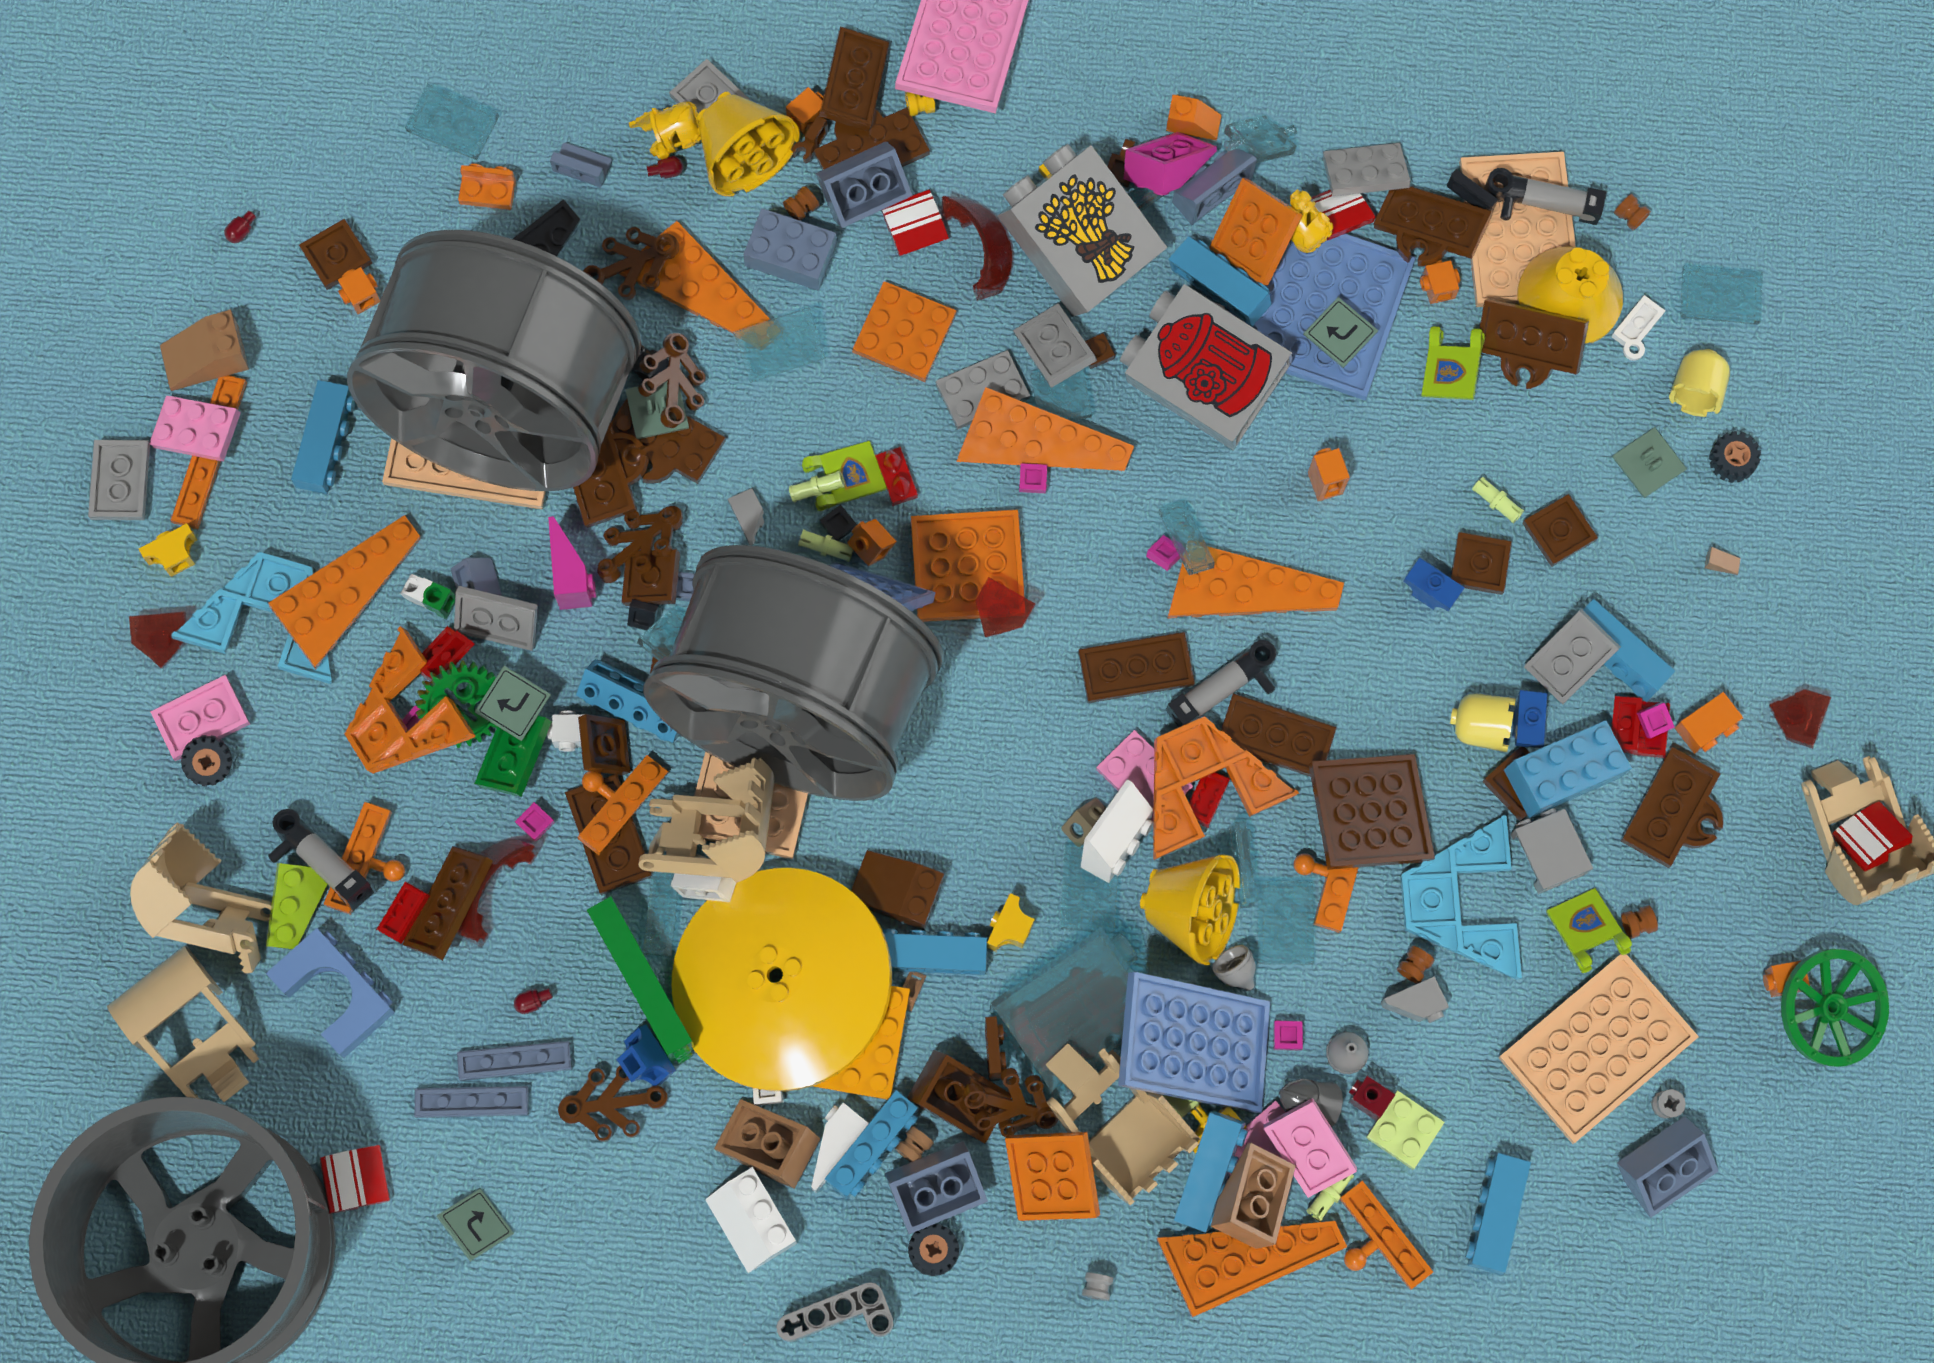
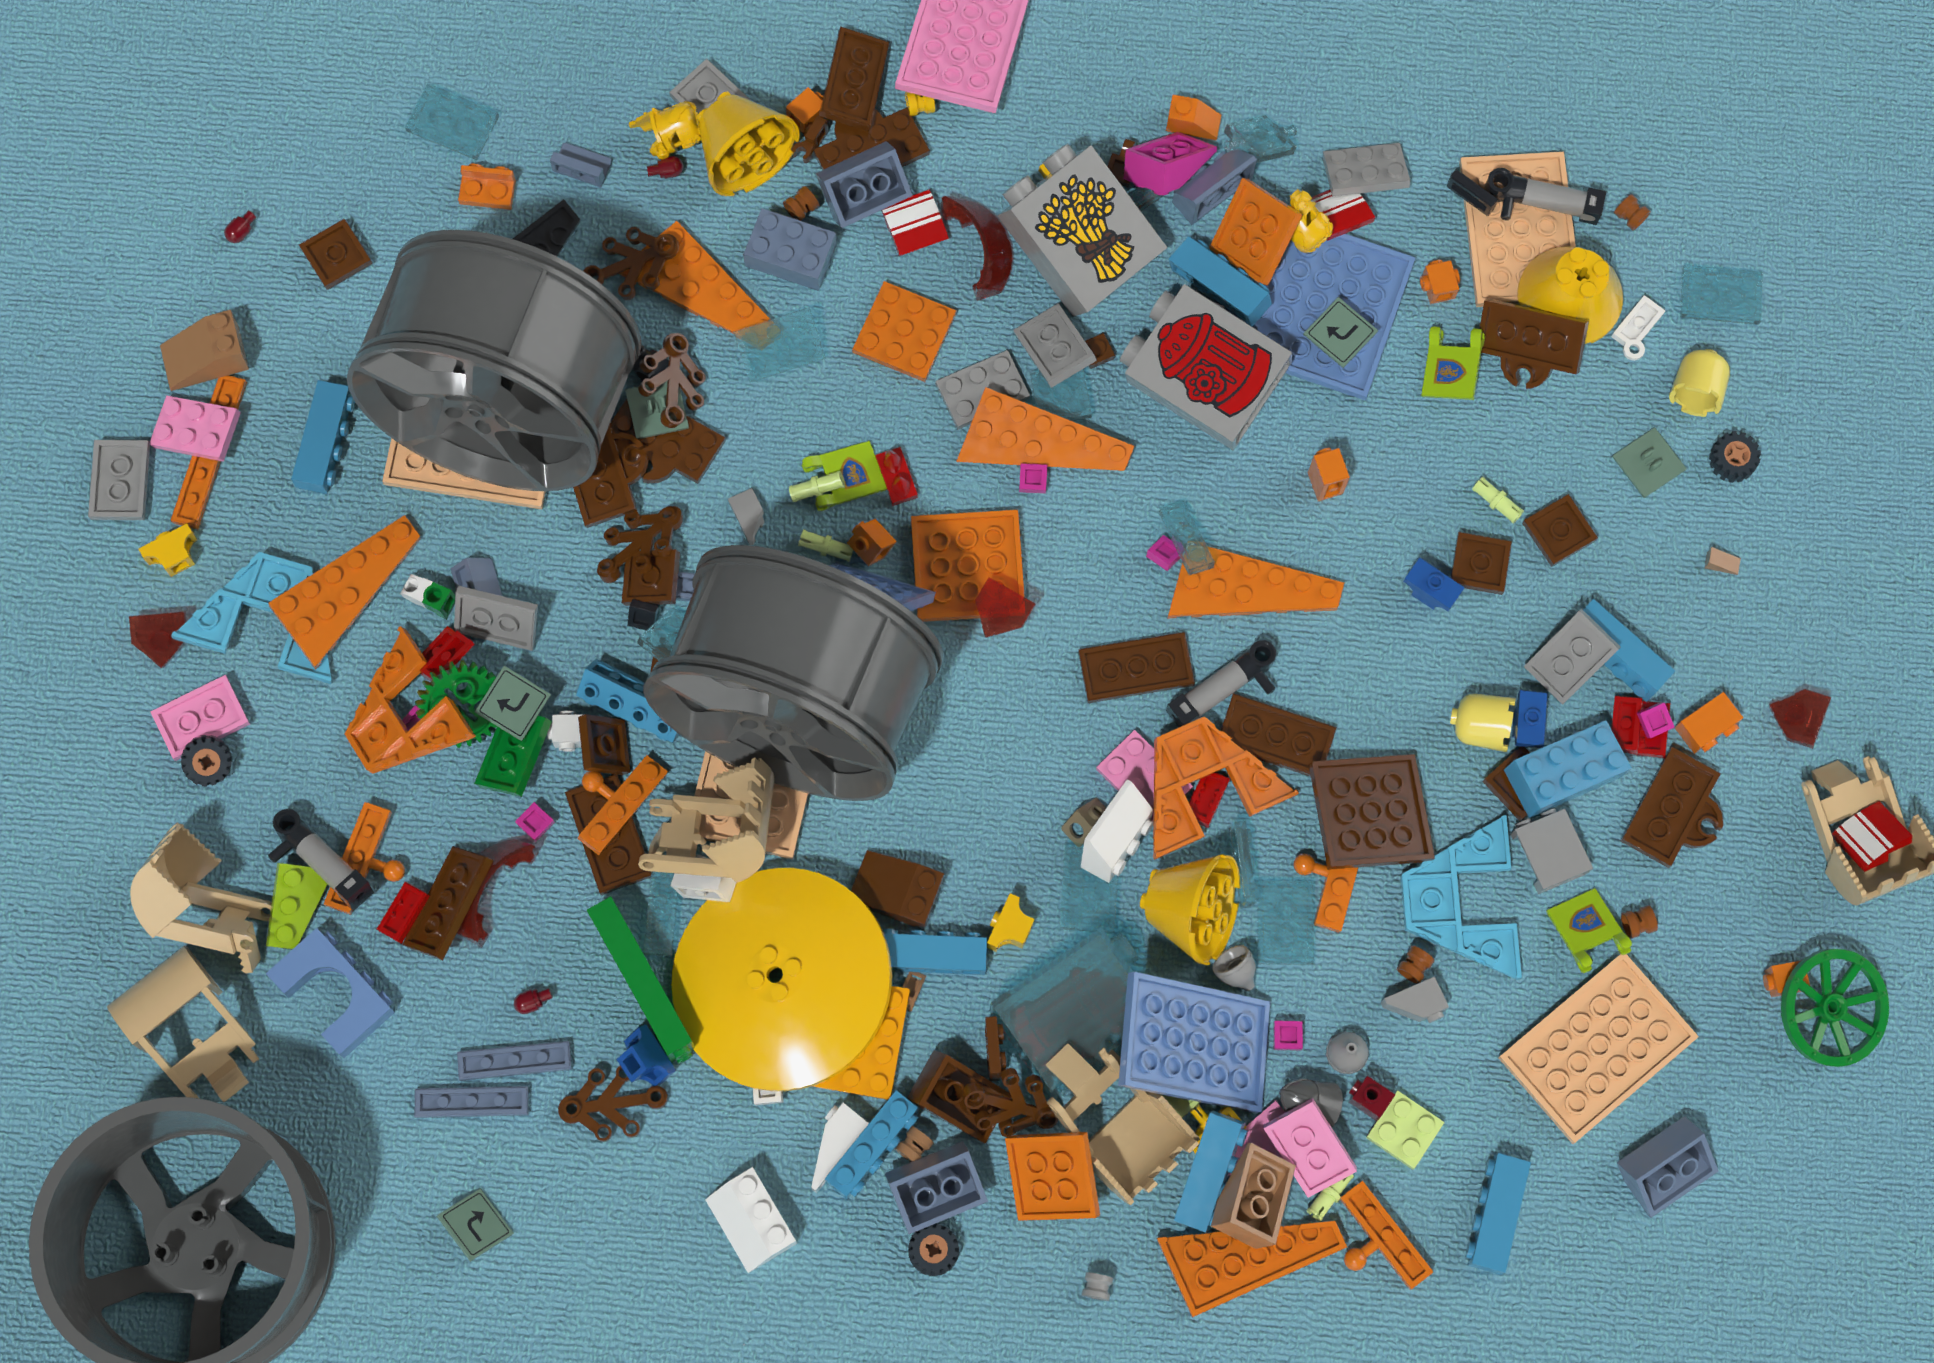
(354, 1179): slope -> none
(358, 290): orange brick -> none
(571, 581): dark pink slope -> none
(767, 1143): medium nougat slope -> none
(833, 1318): light grey beam -> none
(838, 523): black tile -> none
(1432, 224): reddish brown plate -> none
(1661, 1104): light grey wheel -> none

